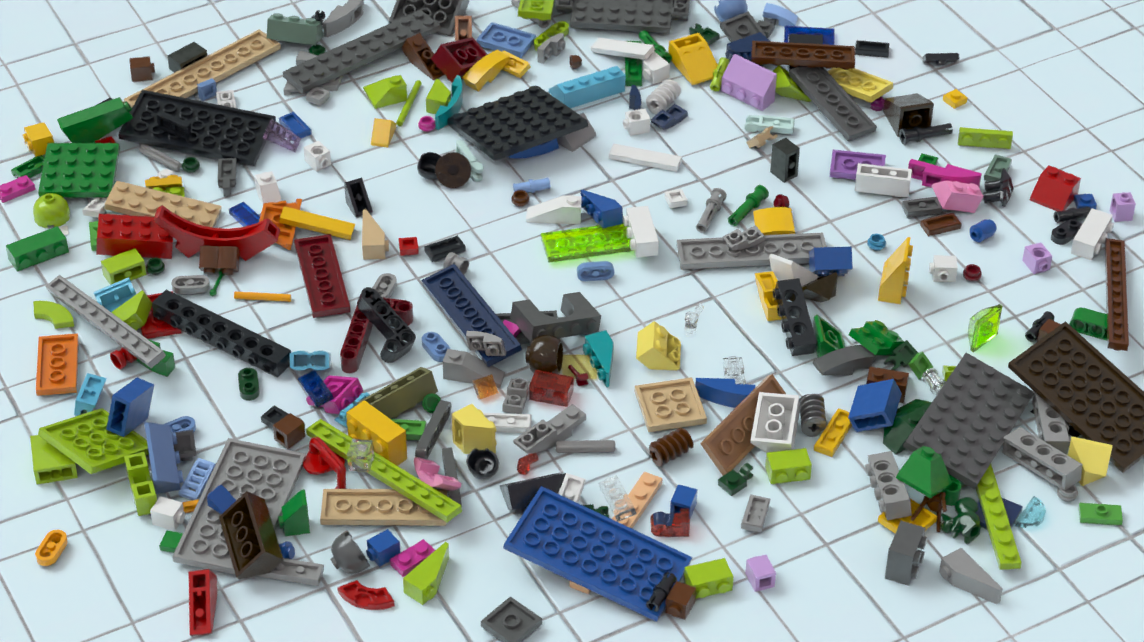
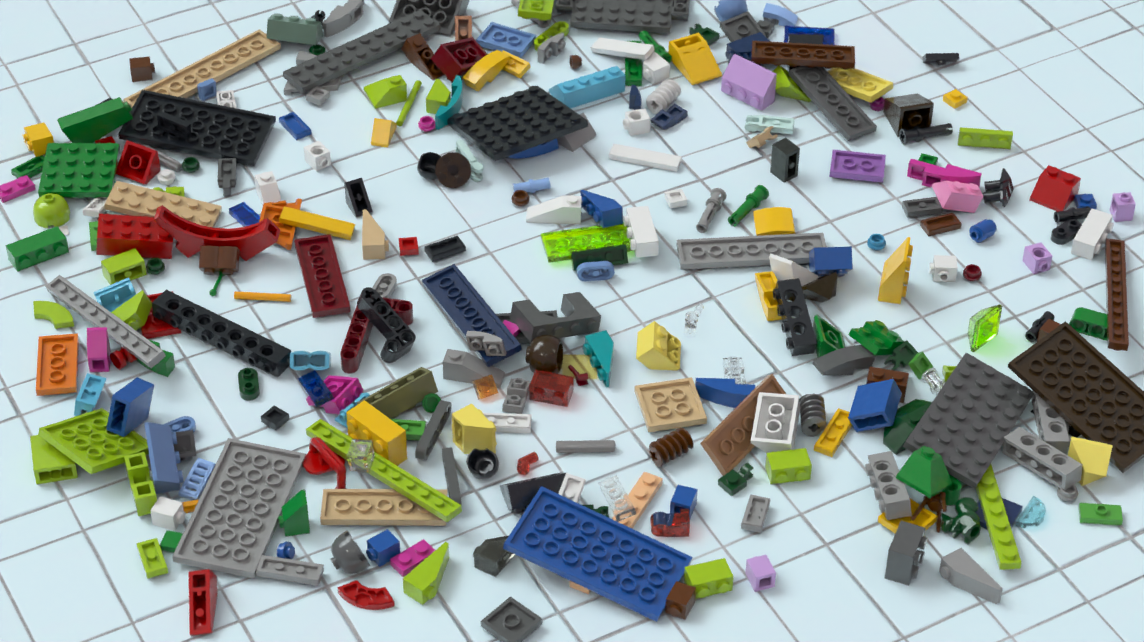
(51, 547): light orange plate -> none
(98, 349): none -> dark pink slope
(138, 163): none -> red slope
(152, 558): none -> lime plate
(170, 181): yellow plate -> none
(186, 56): pearl dark grey brick -> none
(190, 284): light grey plate -> none
(220, 499): blue slope -> none
(250, 537): dark brown slope -> none
(277, 133): clear purple slope -> none
(289, 430): reddish brown brick -> none
(428, 473): bright pink slope -> none
(434, 346): medium blue plate -> none
(462, 263): light grey wheel -> none
(491, 556): none -> clear smoke slope
(545, 434): light grey slope -> none
(614, 254): none -> dark green plate
(661, 591): black pin -> none
(718, 73): lime pin -> none
(740, 240): light grey slope -> none
(781, 201): dark red plate -> none
(871, 48): black tile -> none
(883, 180): white brick -> none
(996, 166): sand green plate -> none

